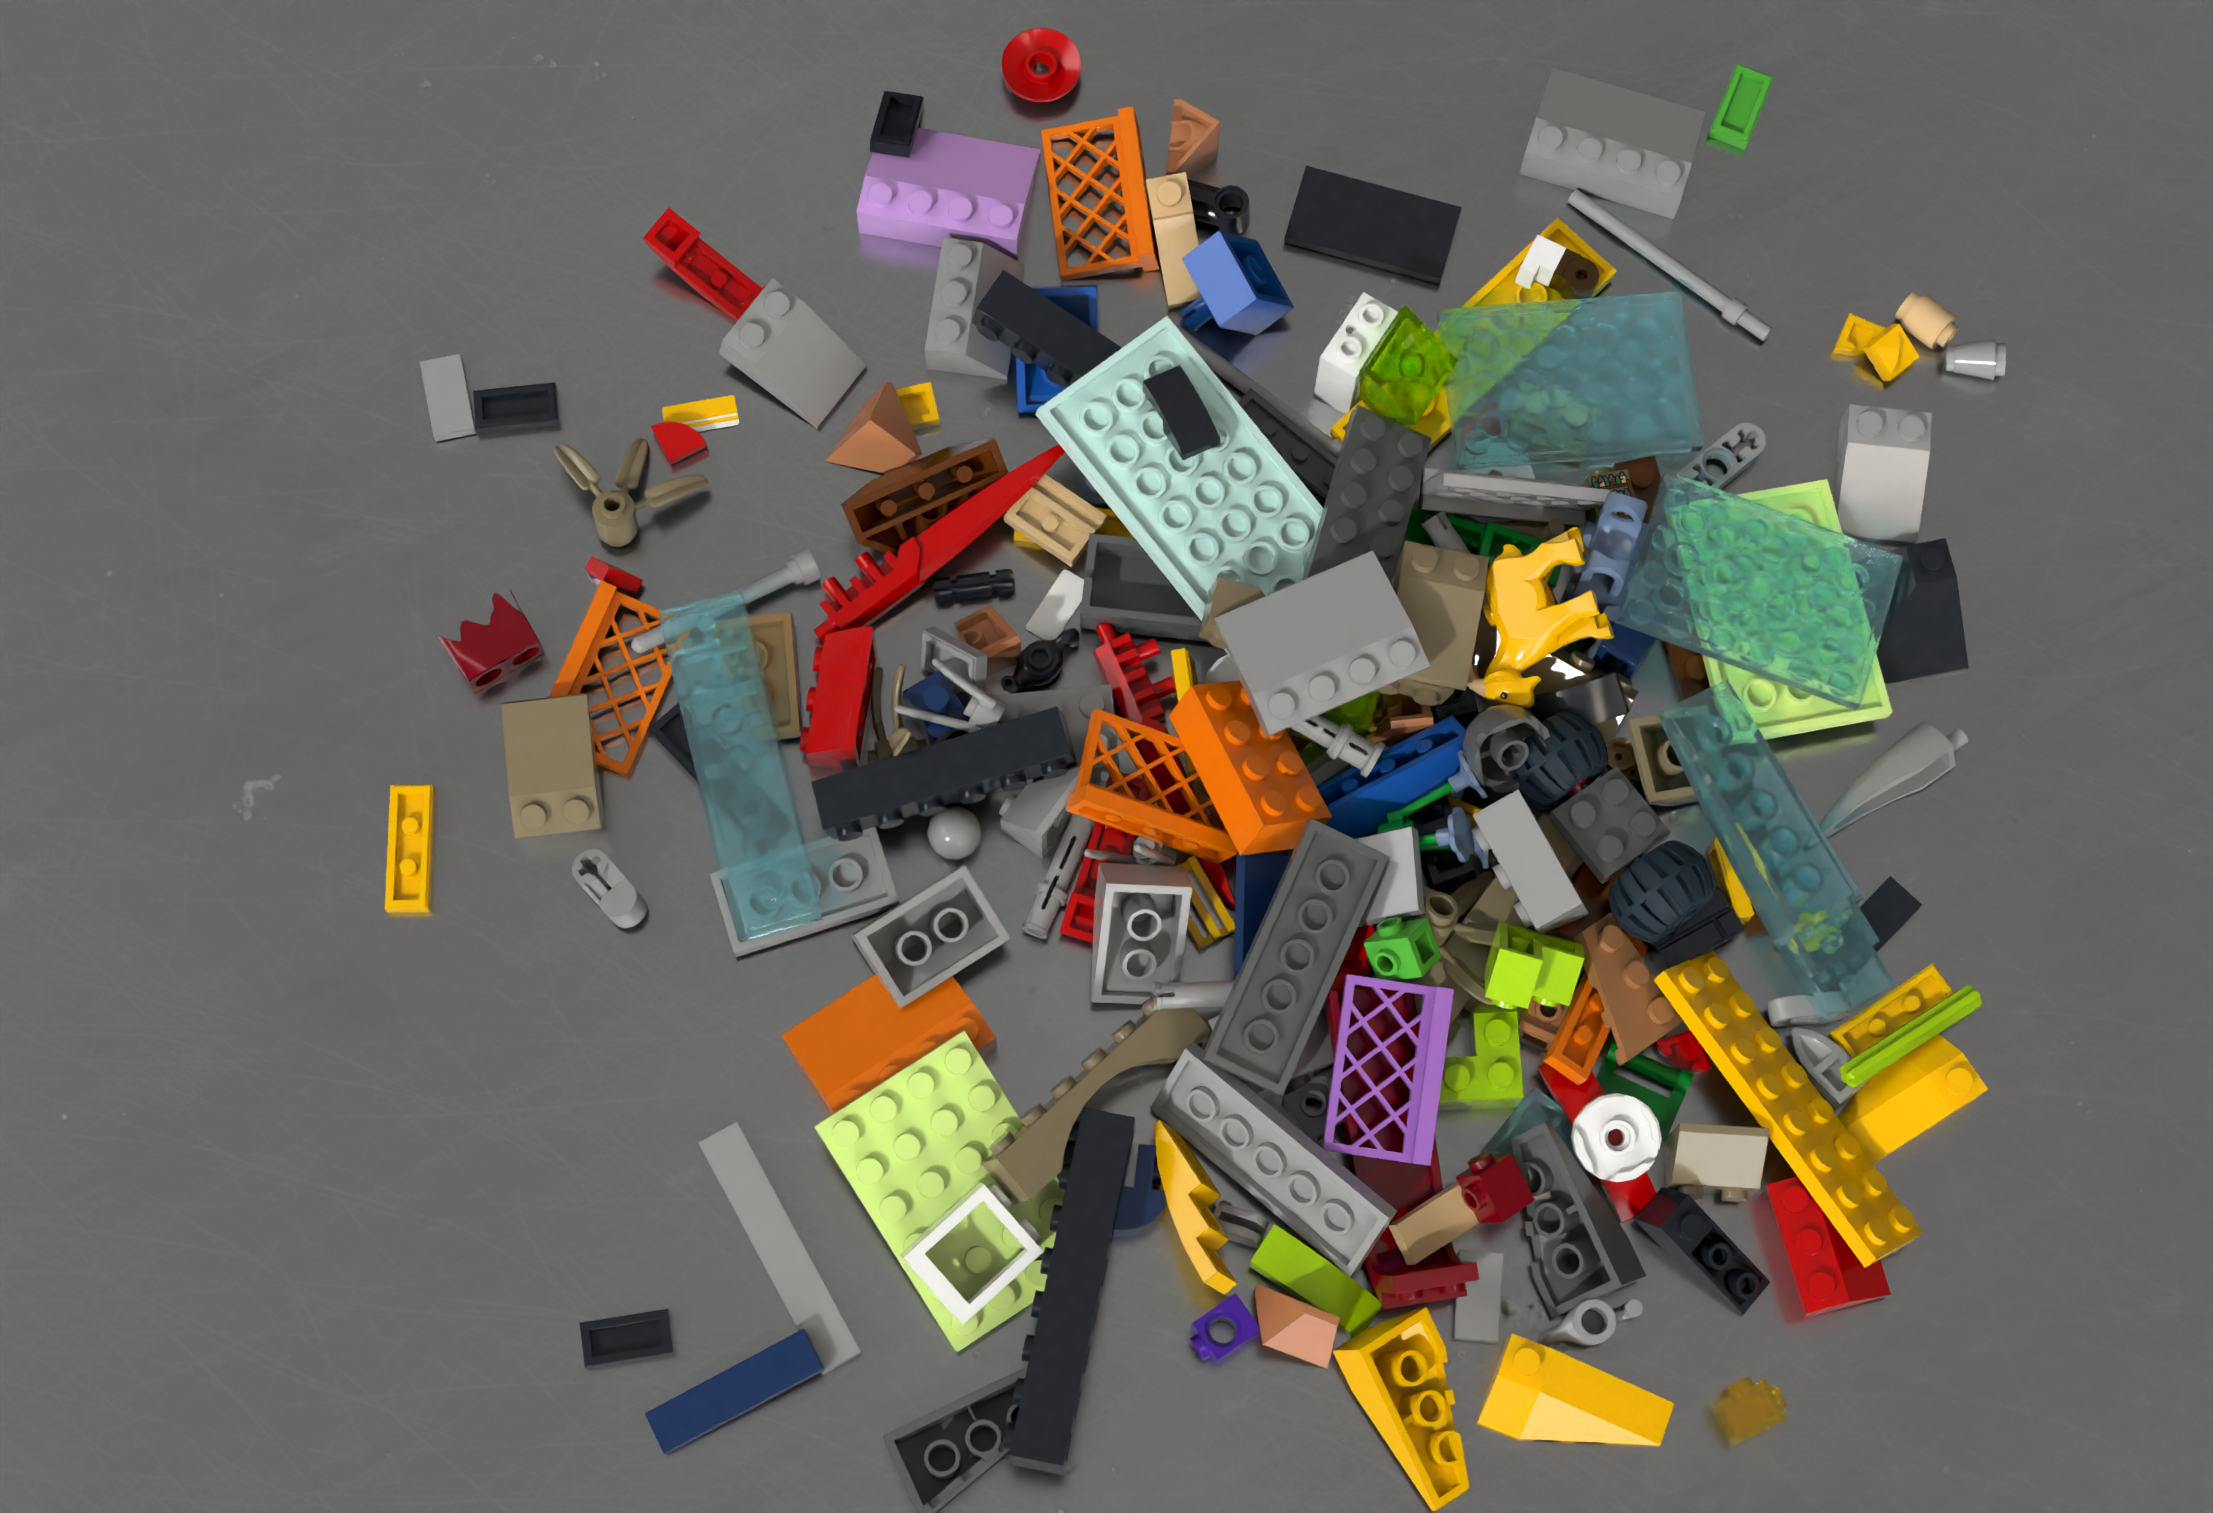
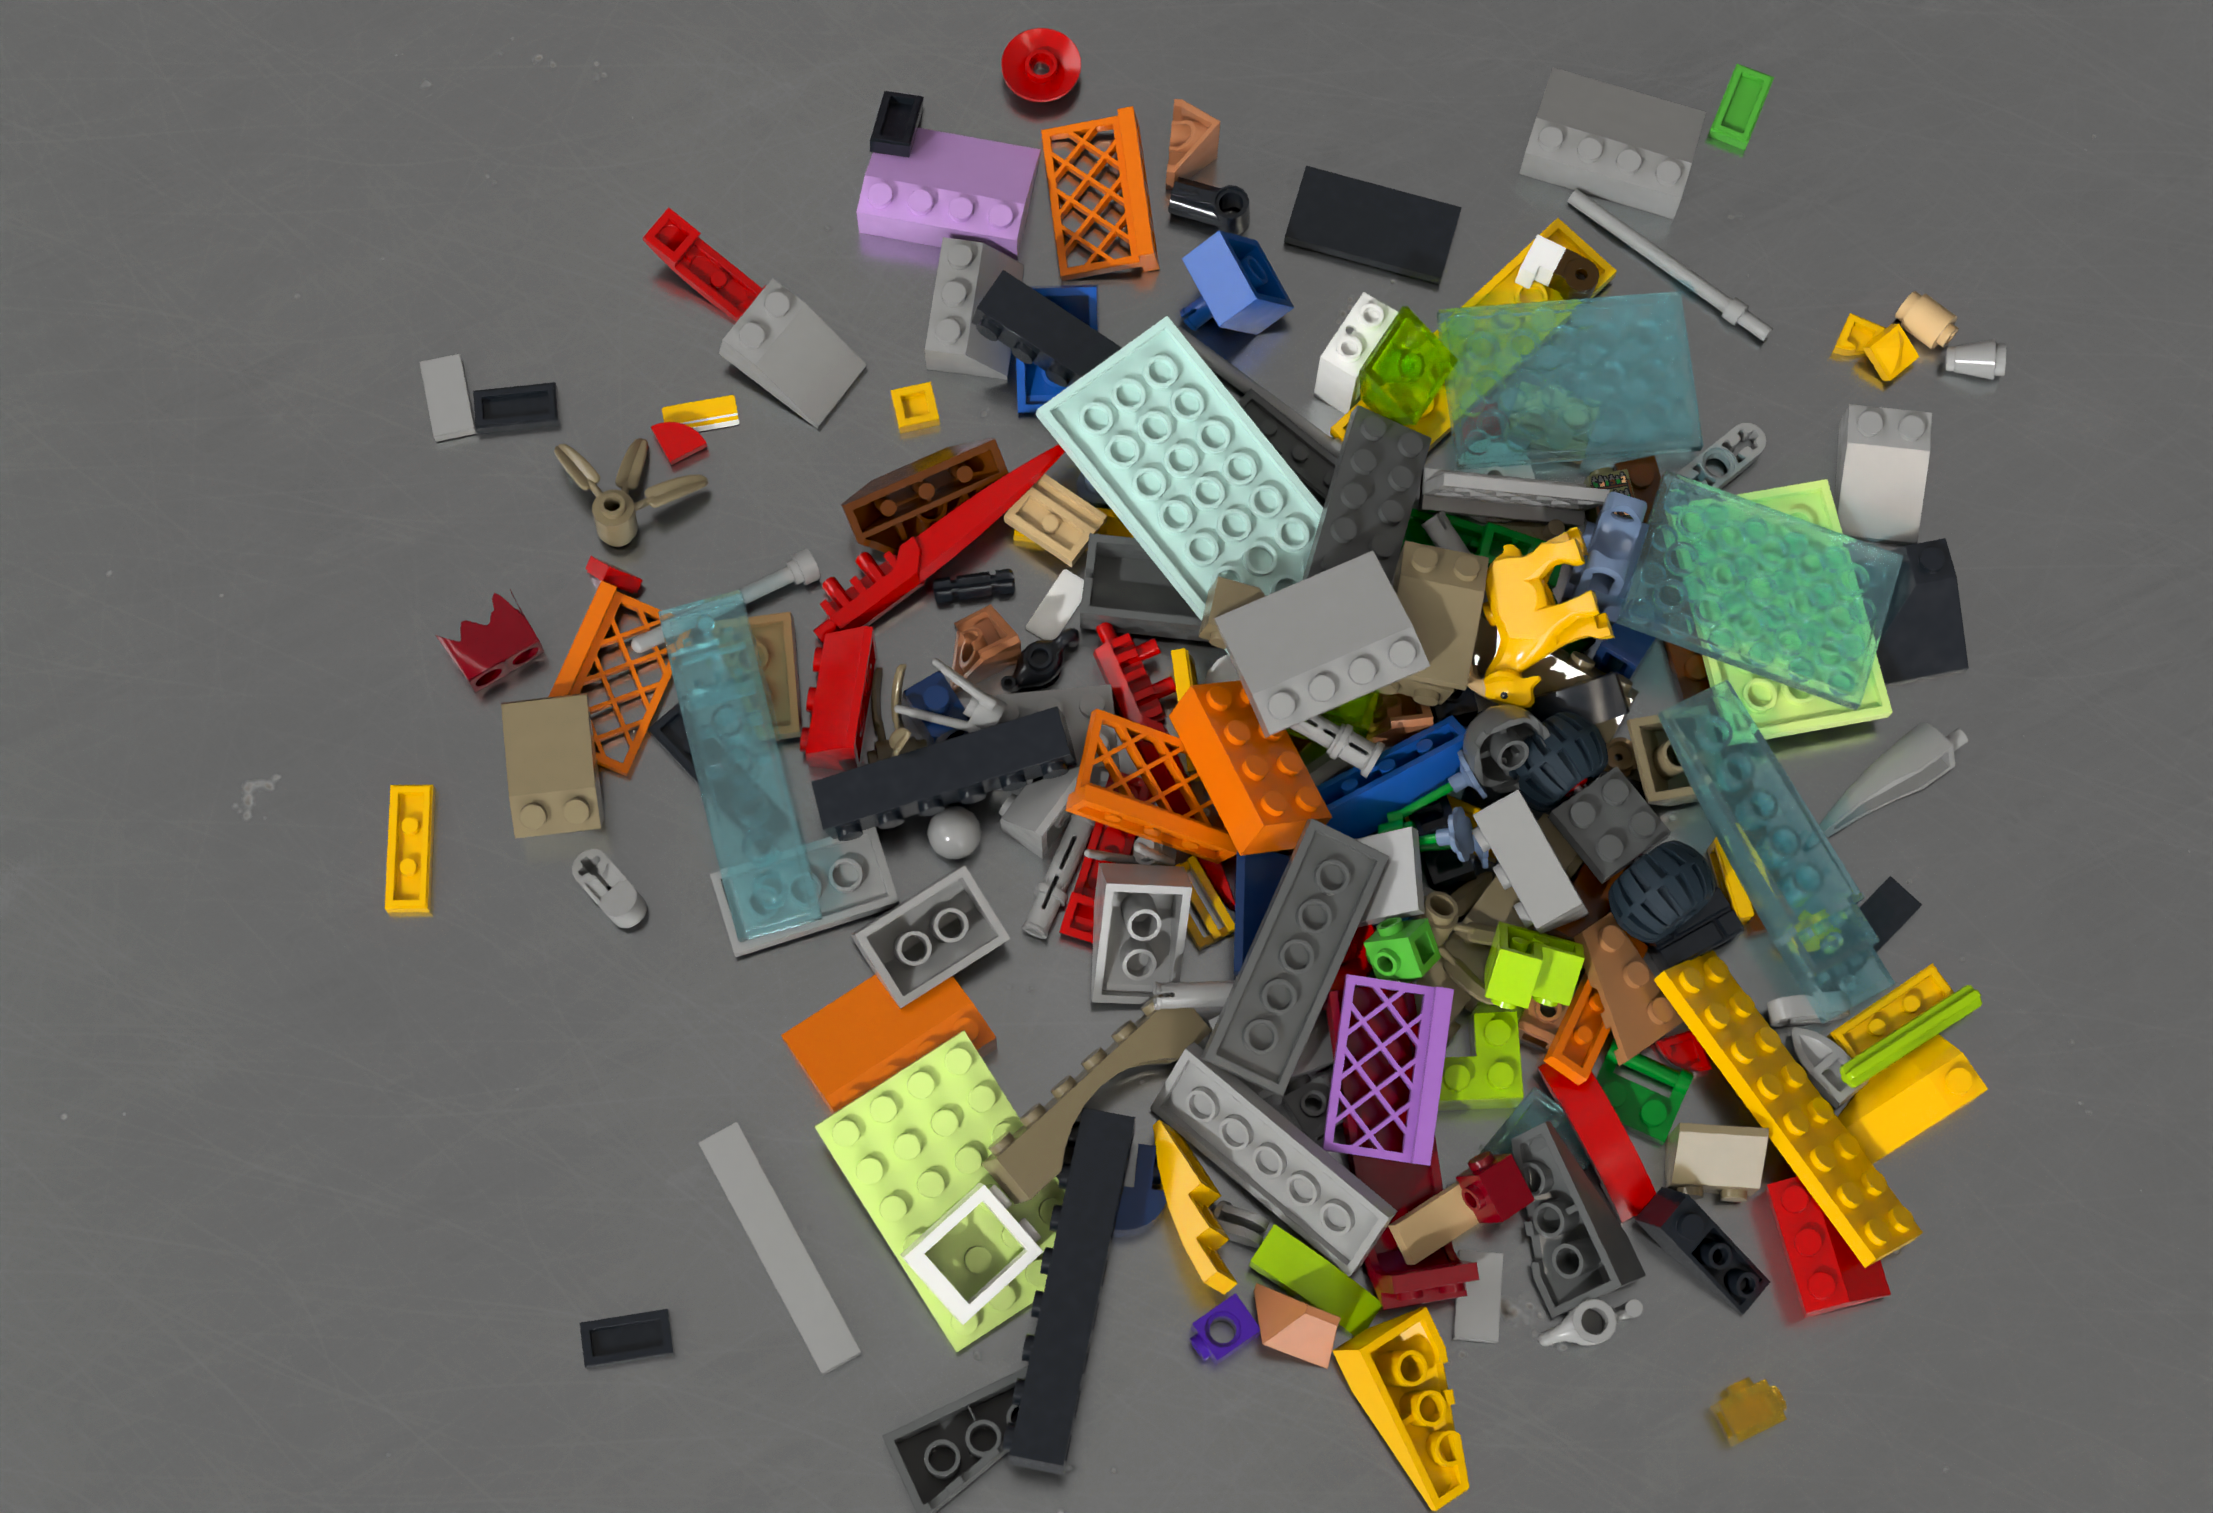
(734, 1391): dark blue tile -> none
(877, 436): nougat slope -> none
(954, 653): light grey tile -> none
(1174, 235): tan slope -> none
(1182, 412): black slope -> none
(1561, 1399): yellow wedge -> none
(1639, 1137): white plate -> none

